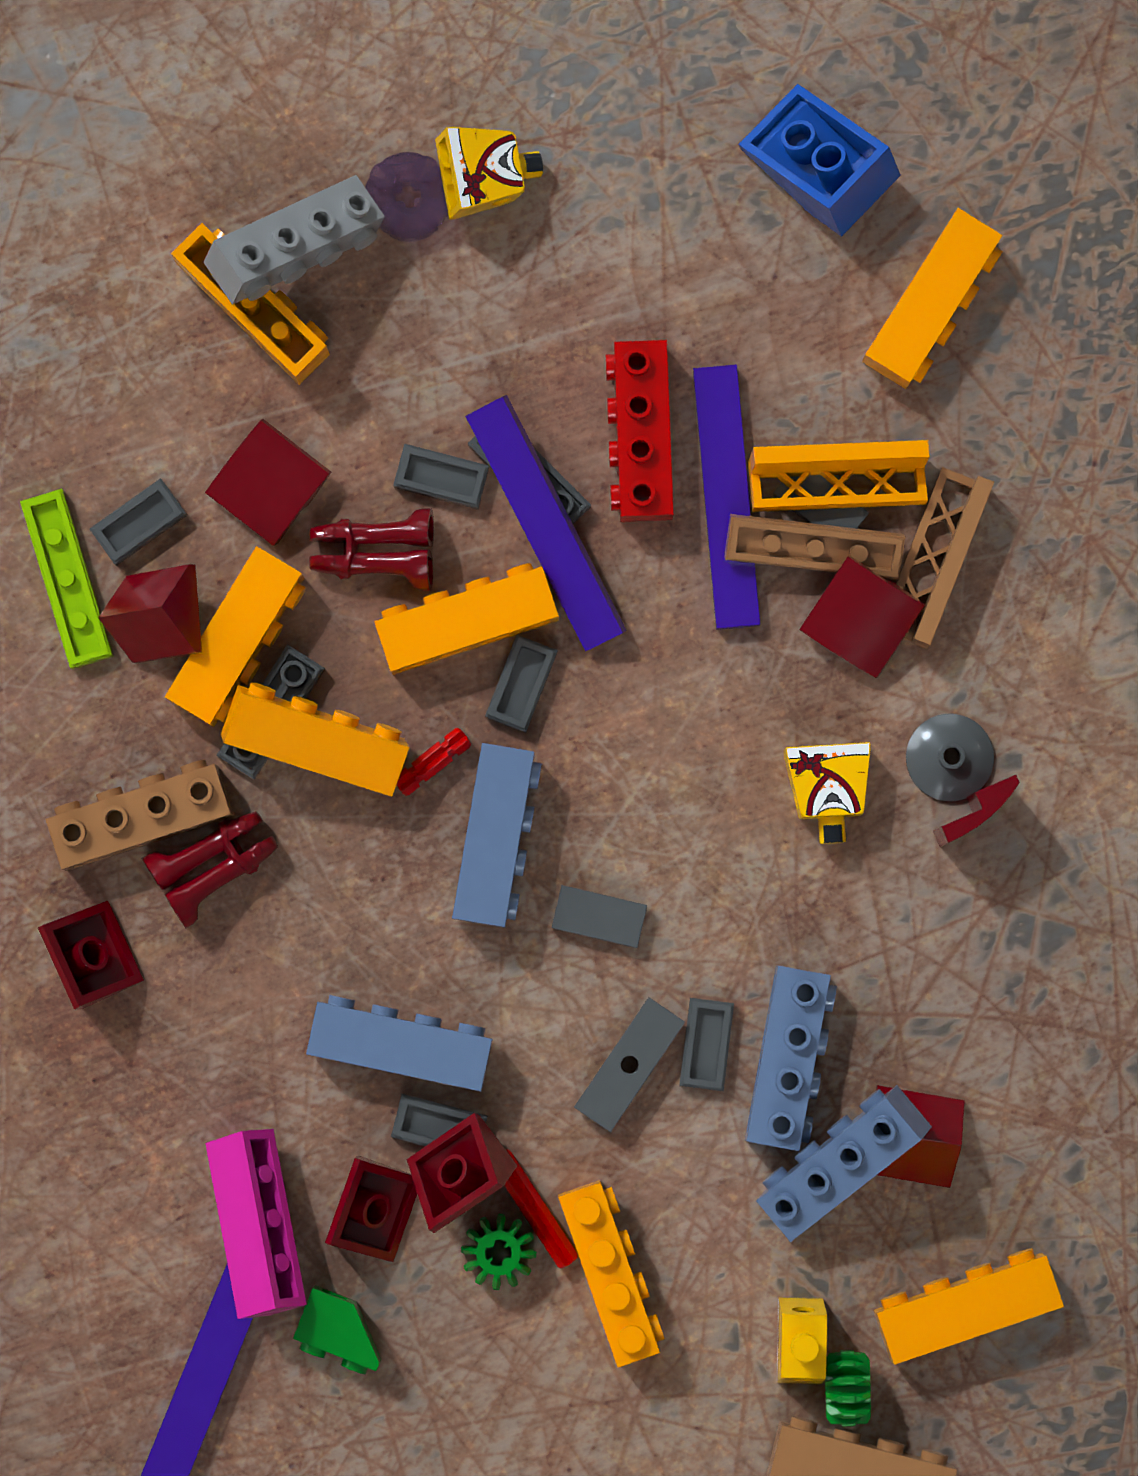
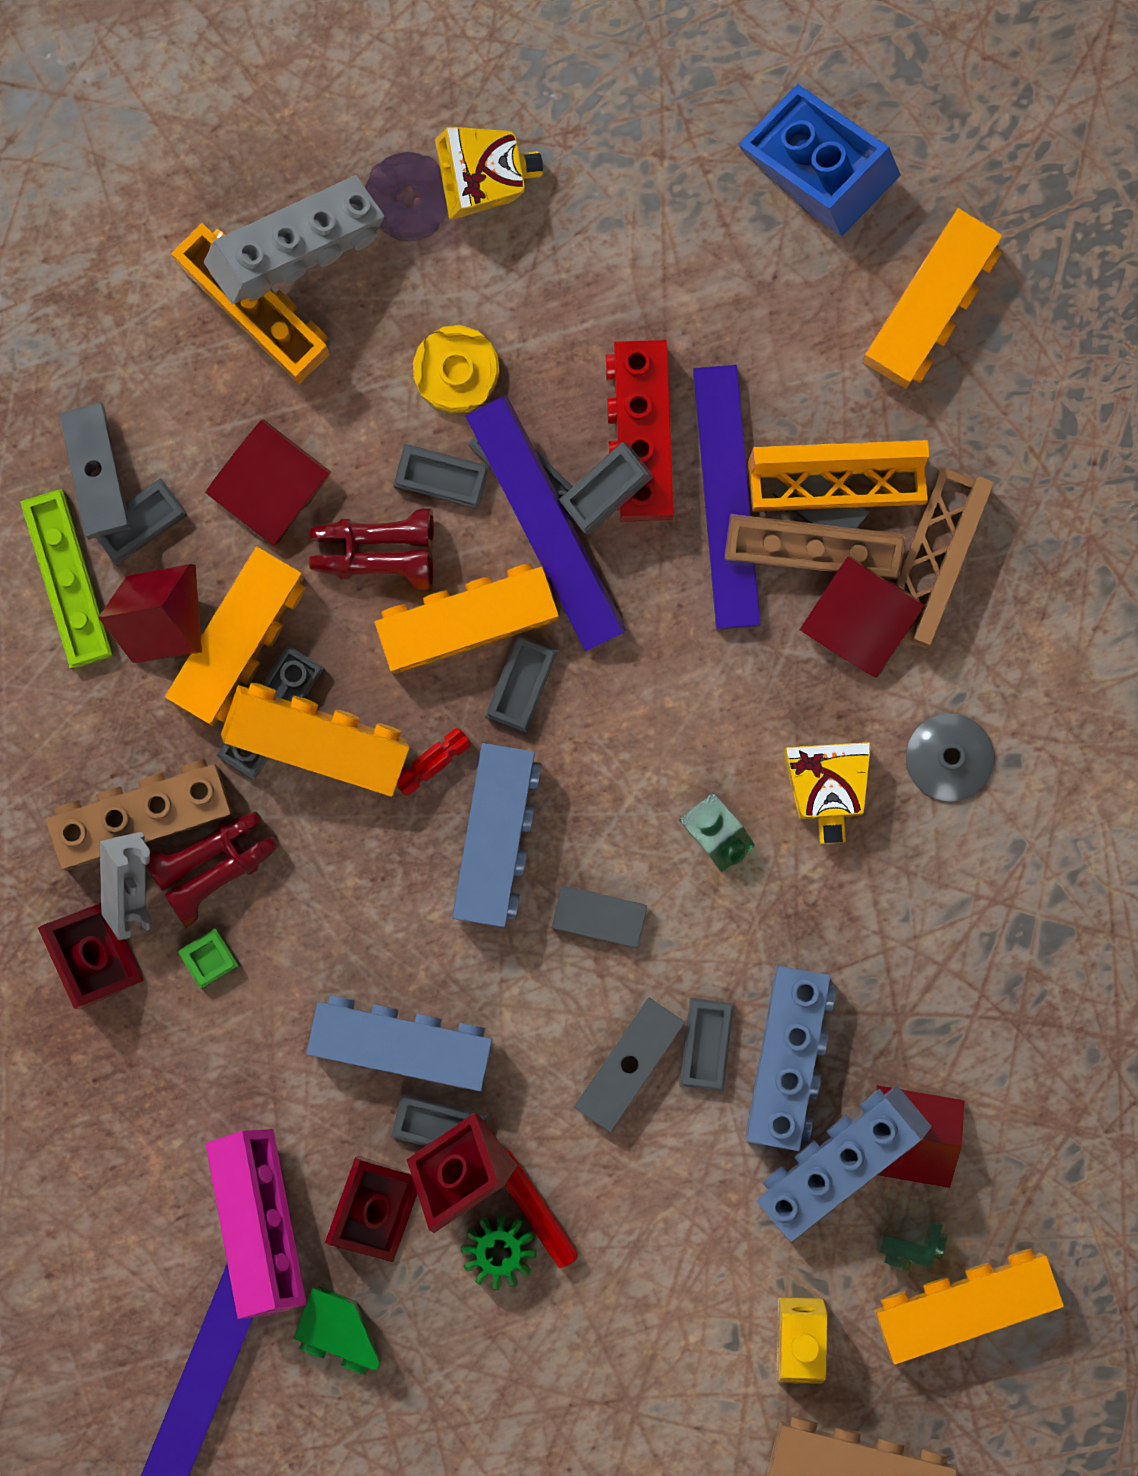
(90, 448): none -> dark grey tile
(124, 882): none -> light grey hinge
(208, 958): none -> bright green tile
(458, 382): none -> yellow tile
(606, 488): none -> dark grey tile
(609, 1274): light orange brick -> none
(718, 832): none -> clear green bracket
(848, 1388): green gear -> none
(903, 1252): none -> clear green bracket
(983, 805): dark red slope -> none

